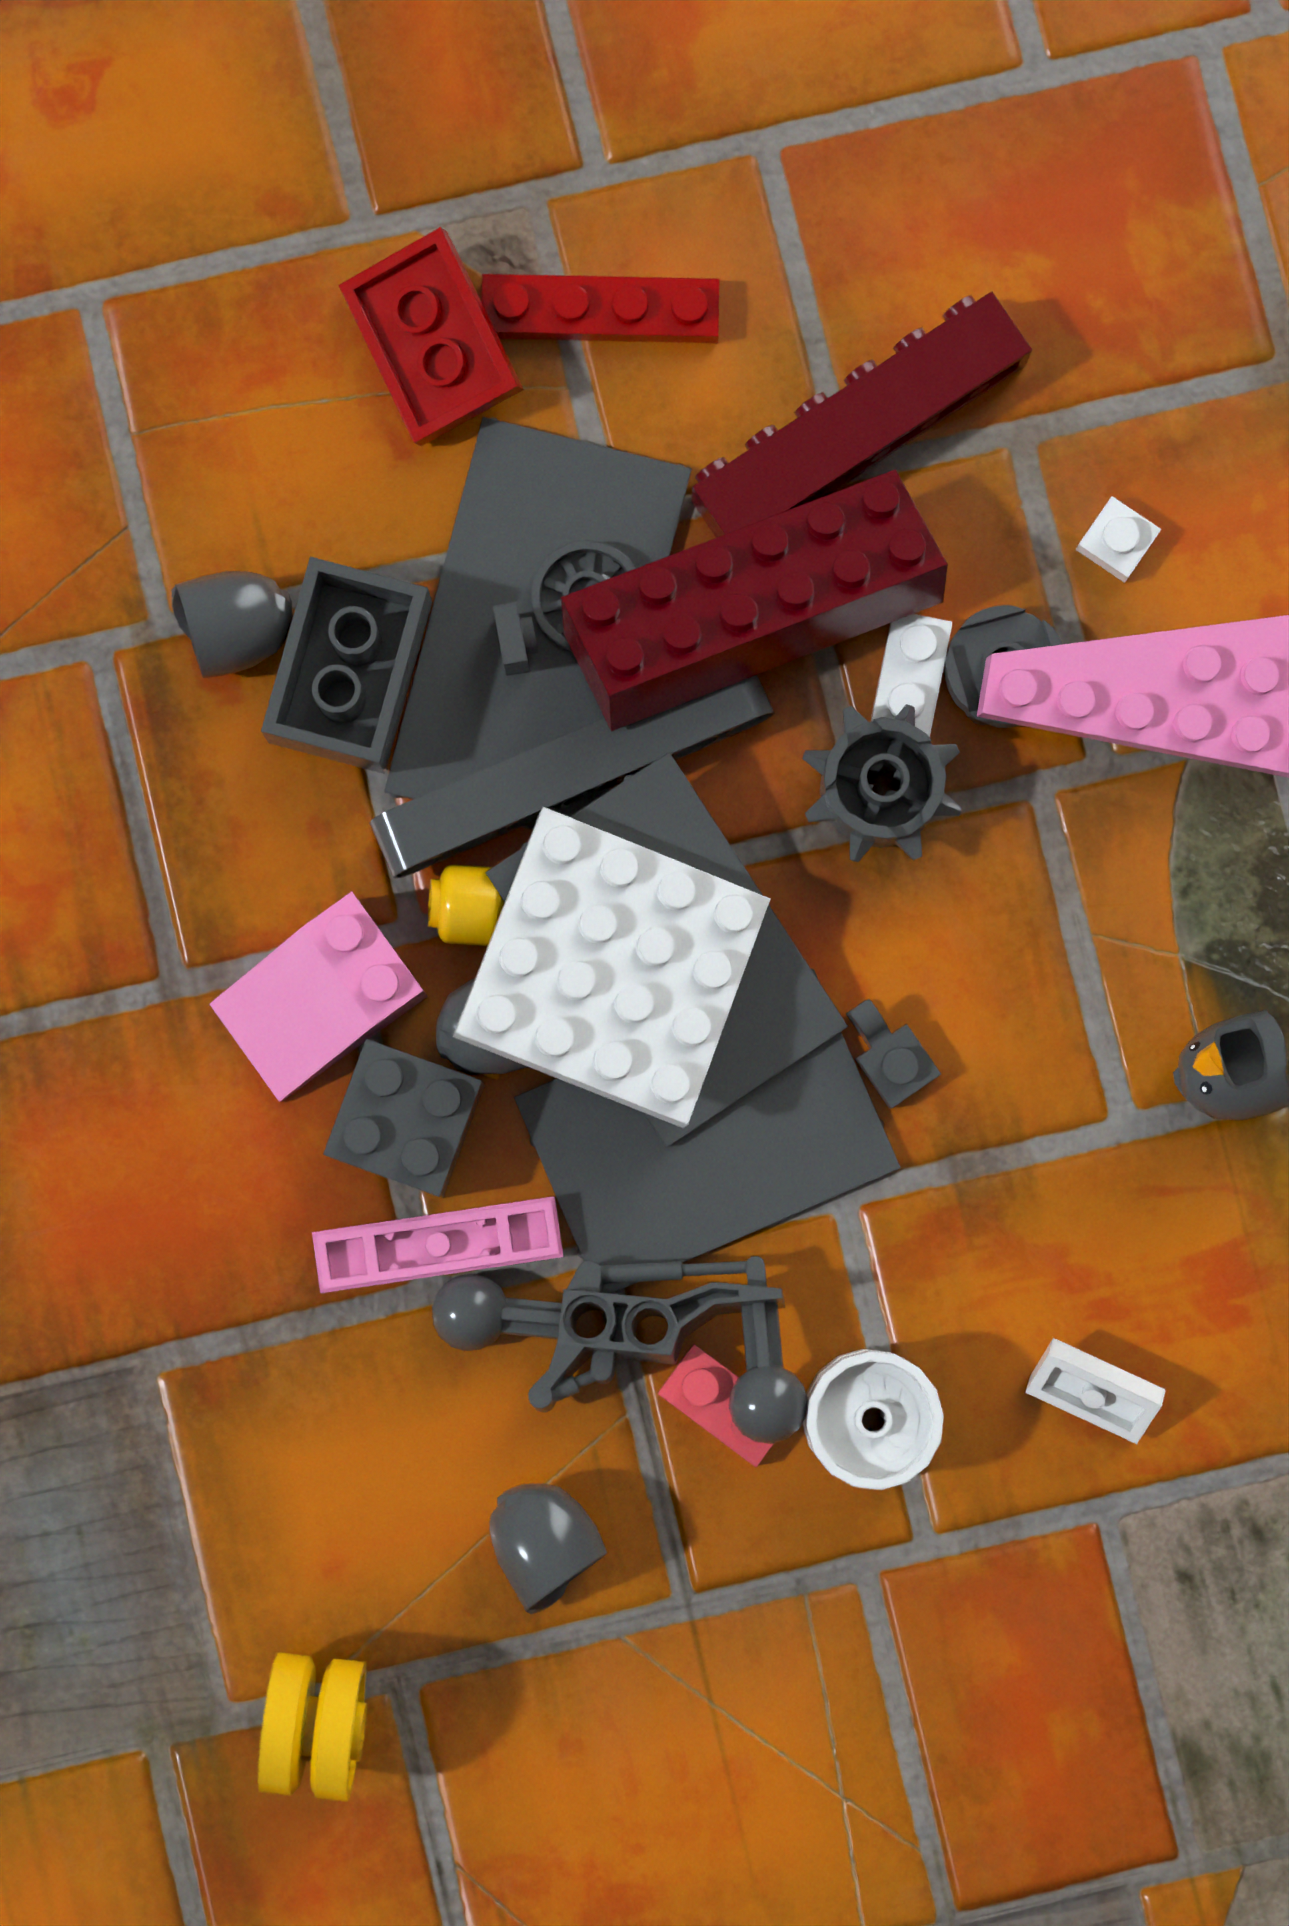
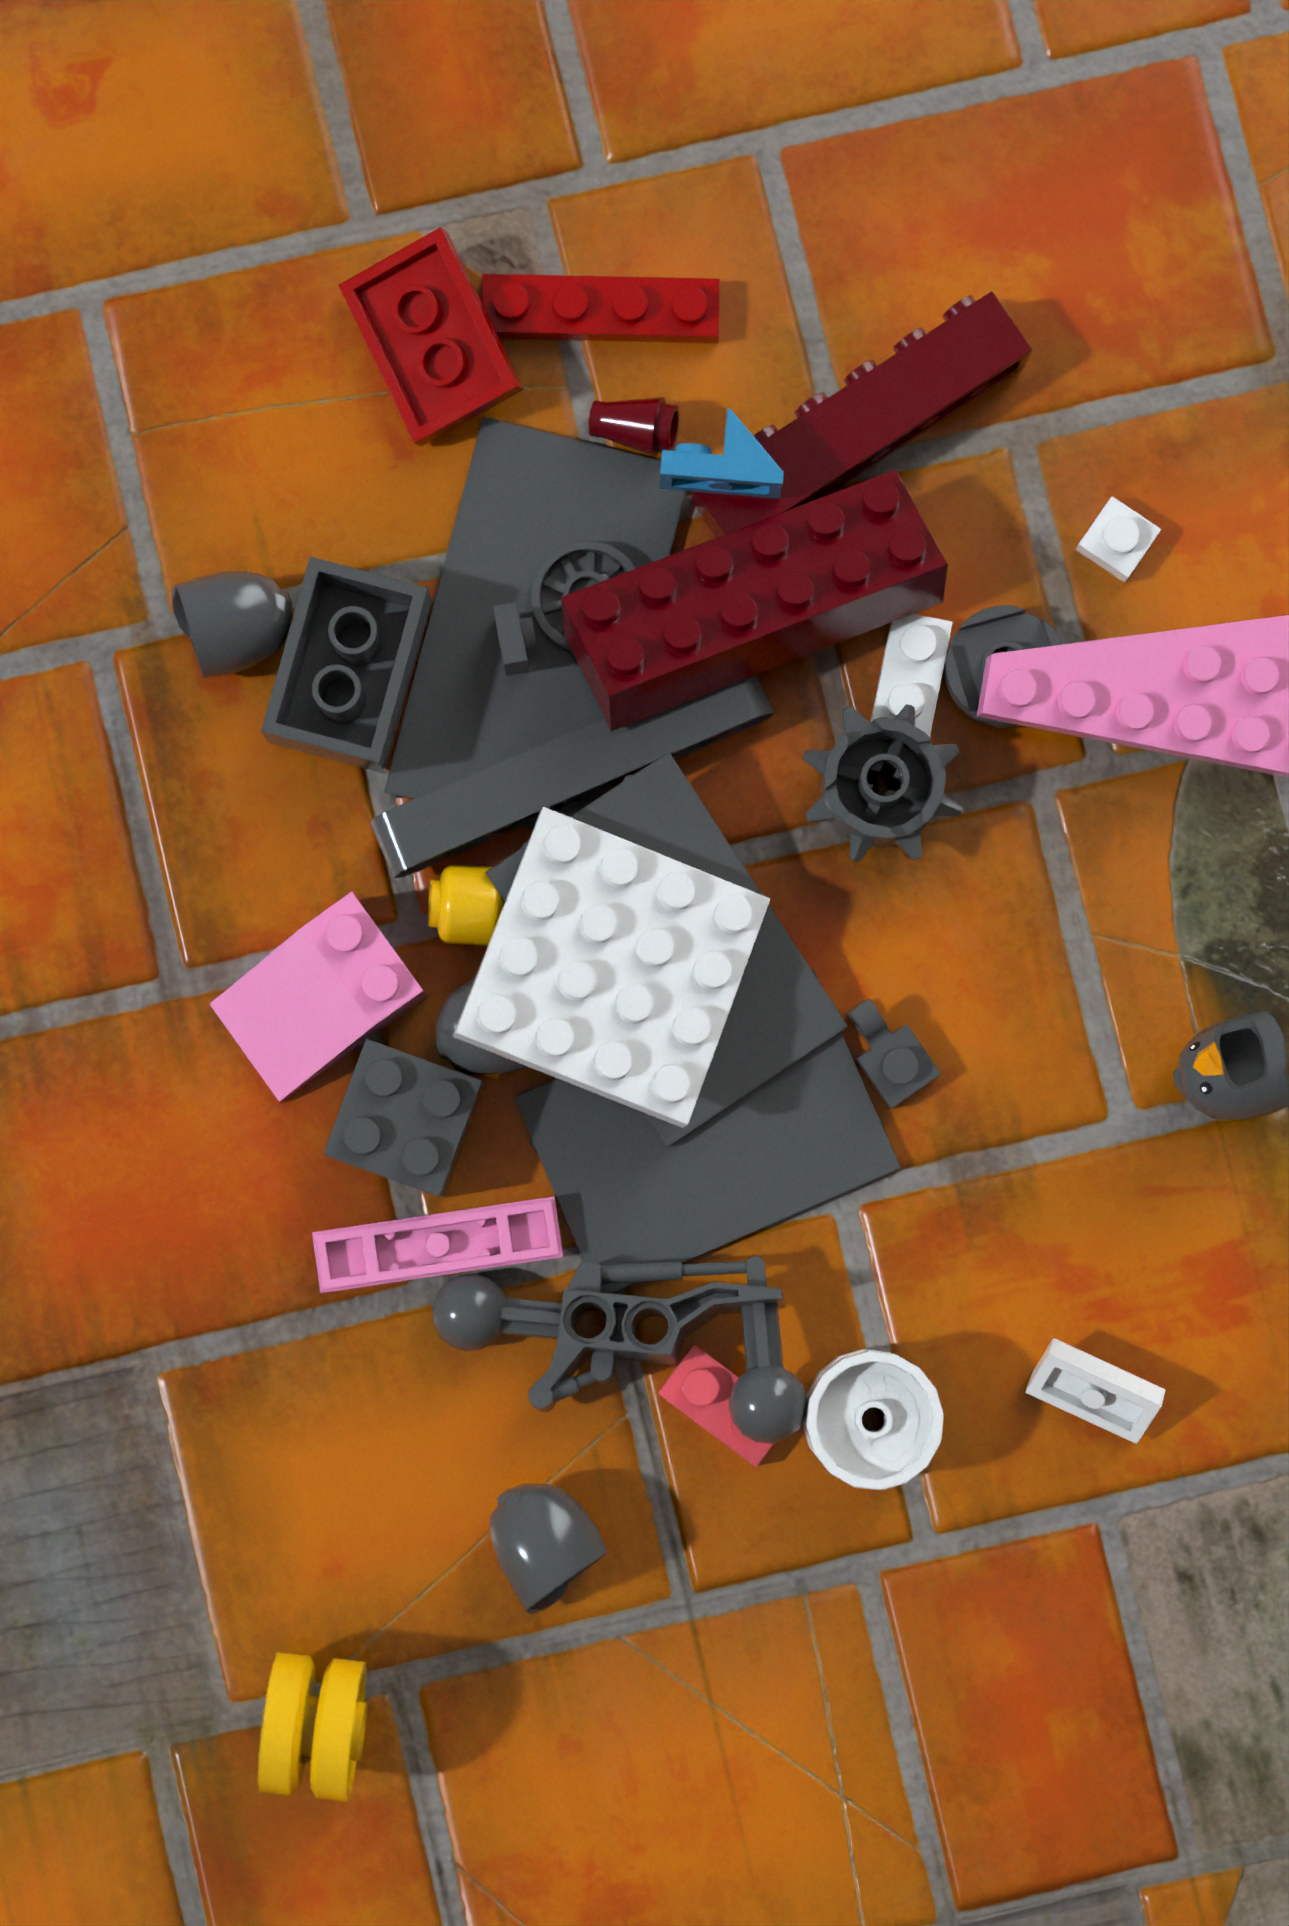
(636, 423): none -> dark red cone
(740, 471): none -> dark azure slope

